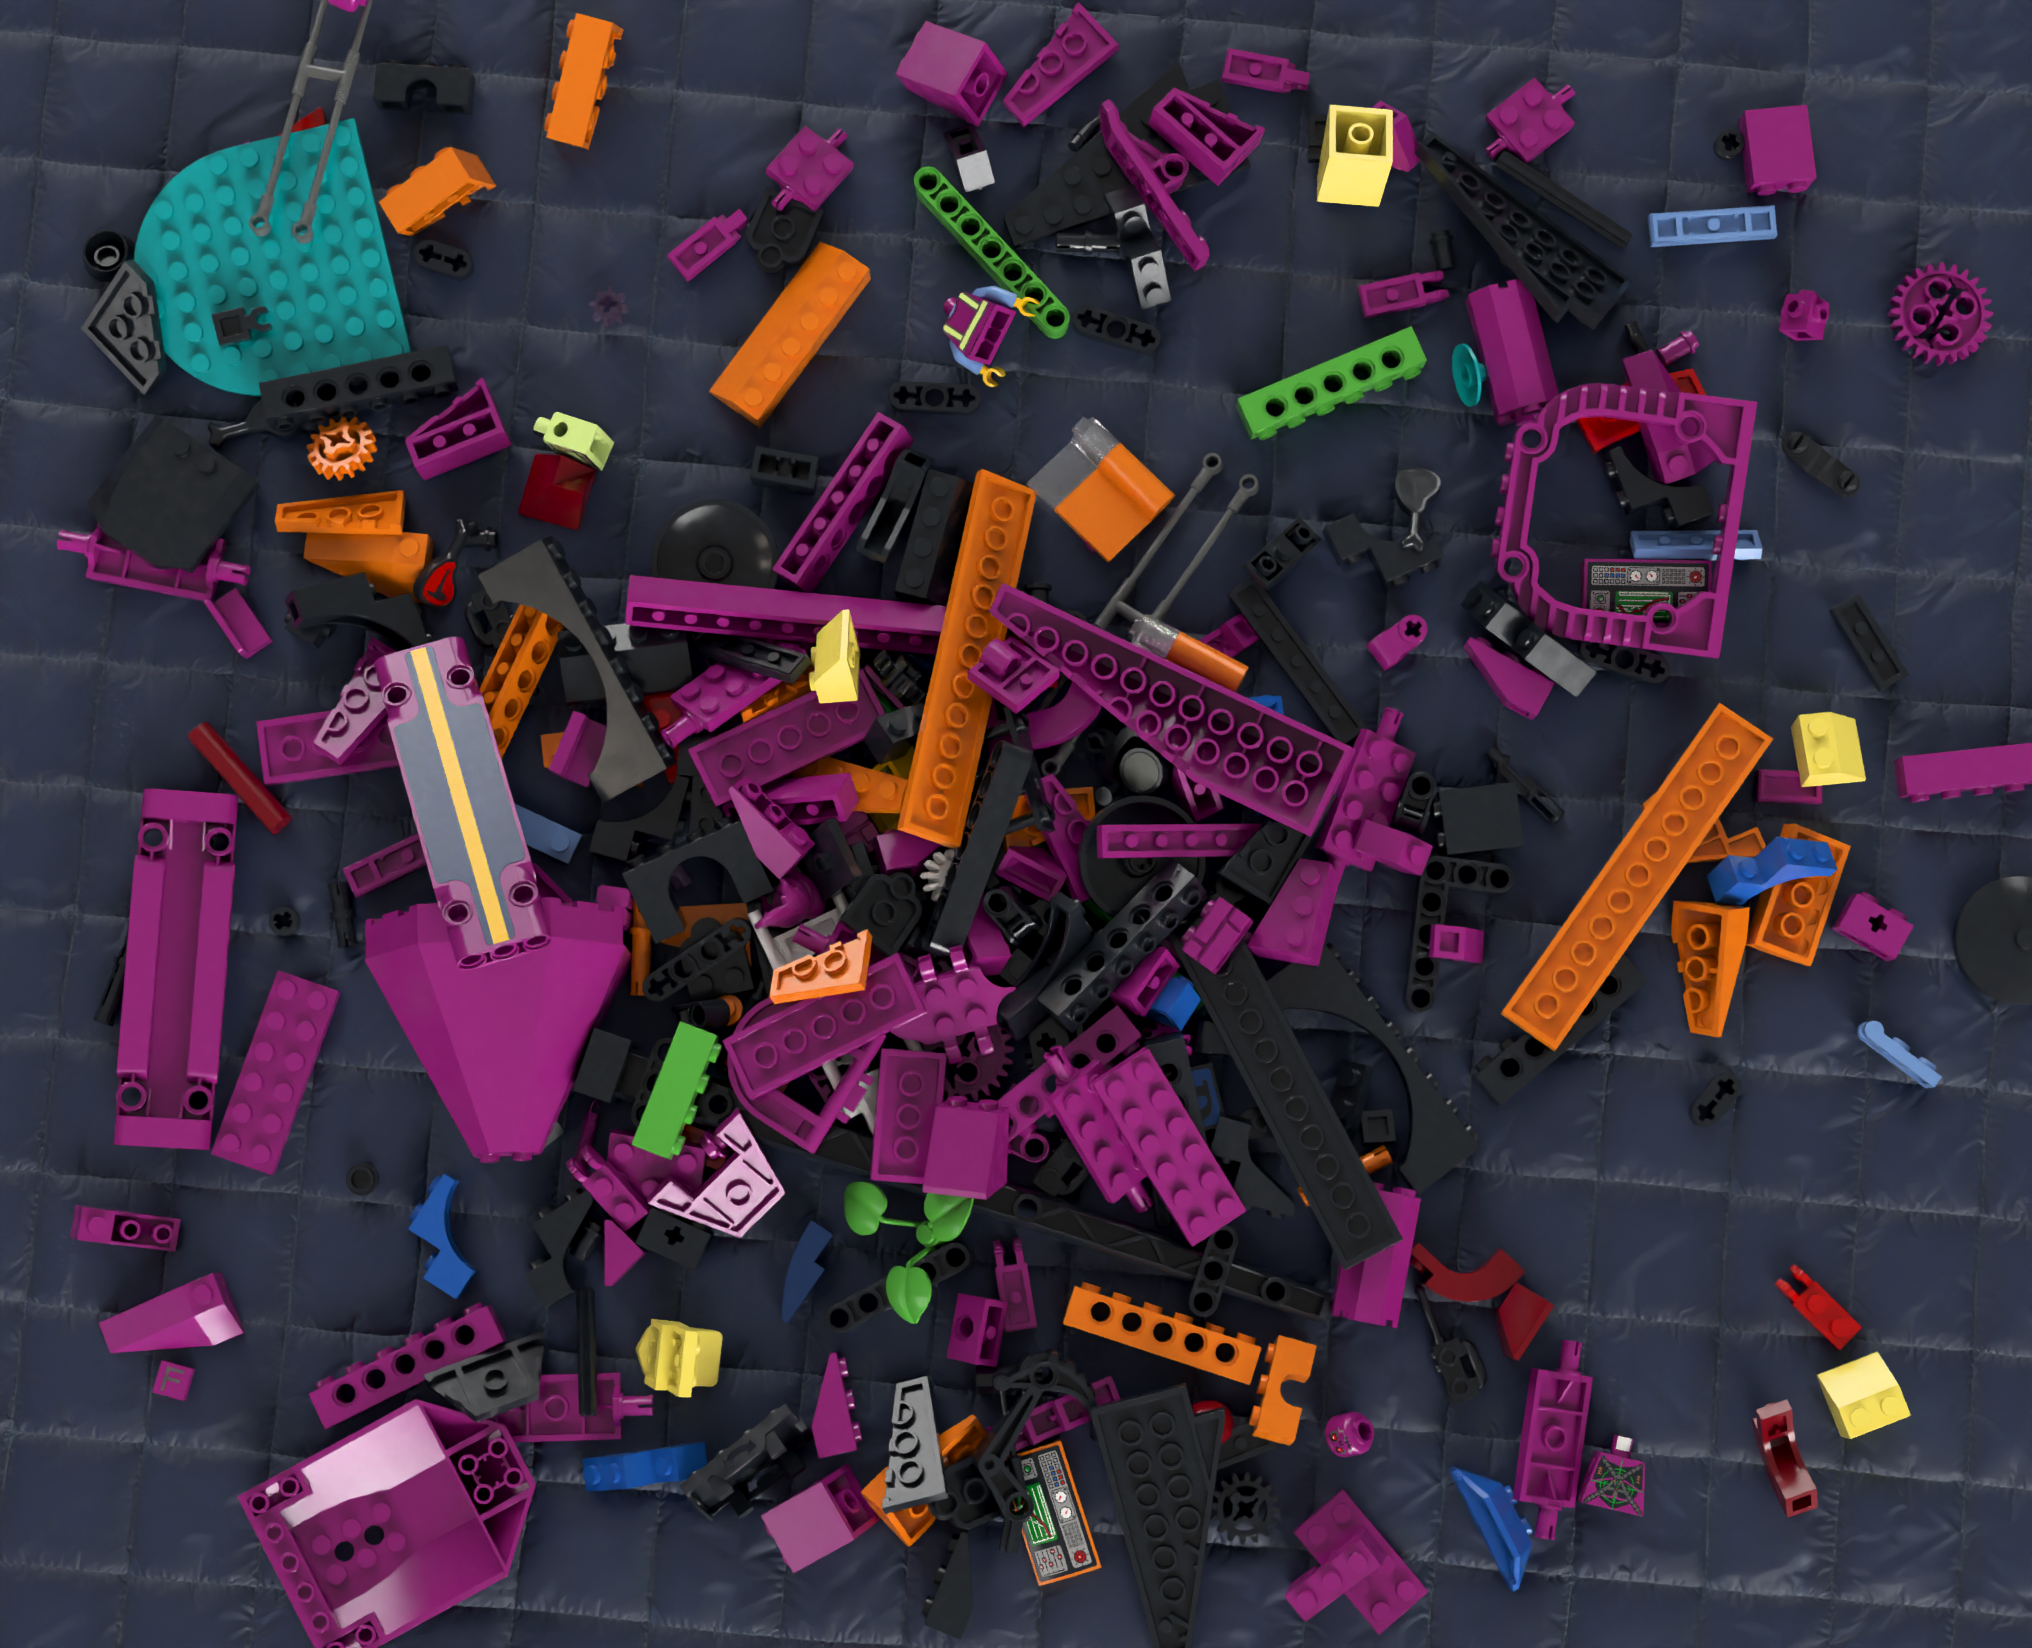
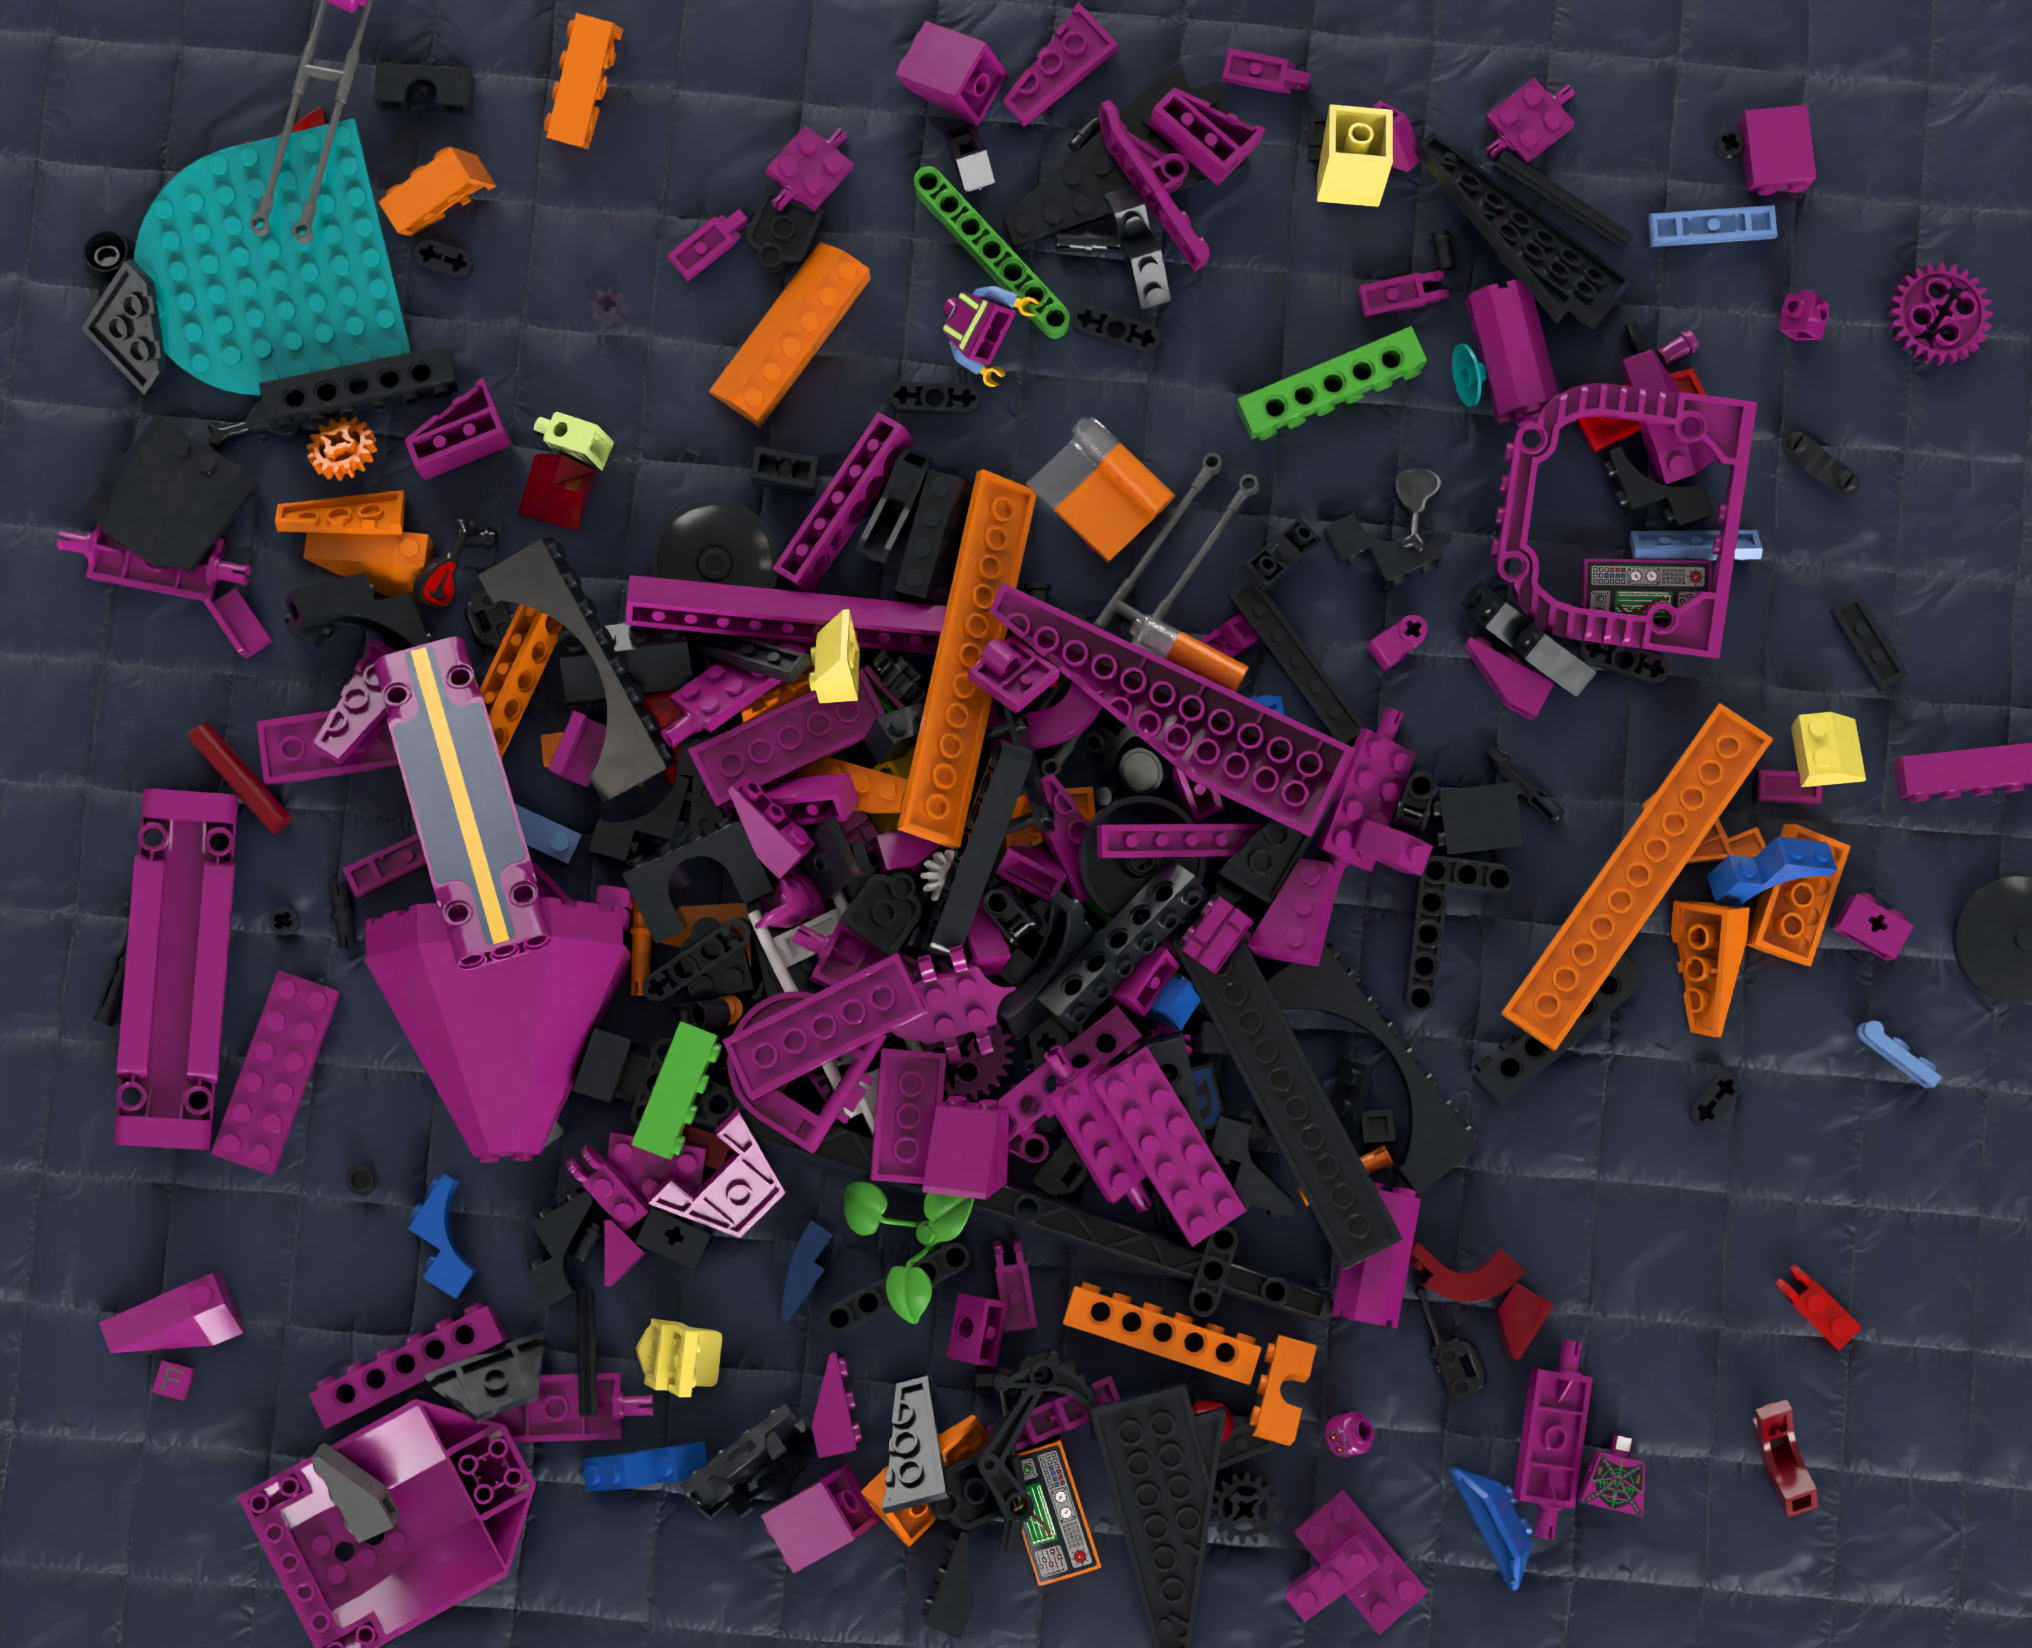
(124, 1228): magenta slope -> none
(236, 326): black plate -> none
(360, 1497): none -> dark grey slope
(587, 1135): magenta piece -> none
(714, 1145): magenta plate -> none
(828, 974): orange wing -> none
(1456, 943): magenta slope -> none
(1863, 1396): light yellow slope -> none

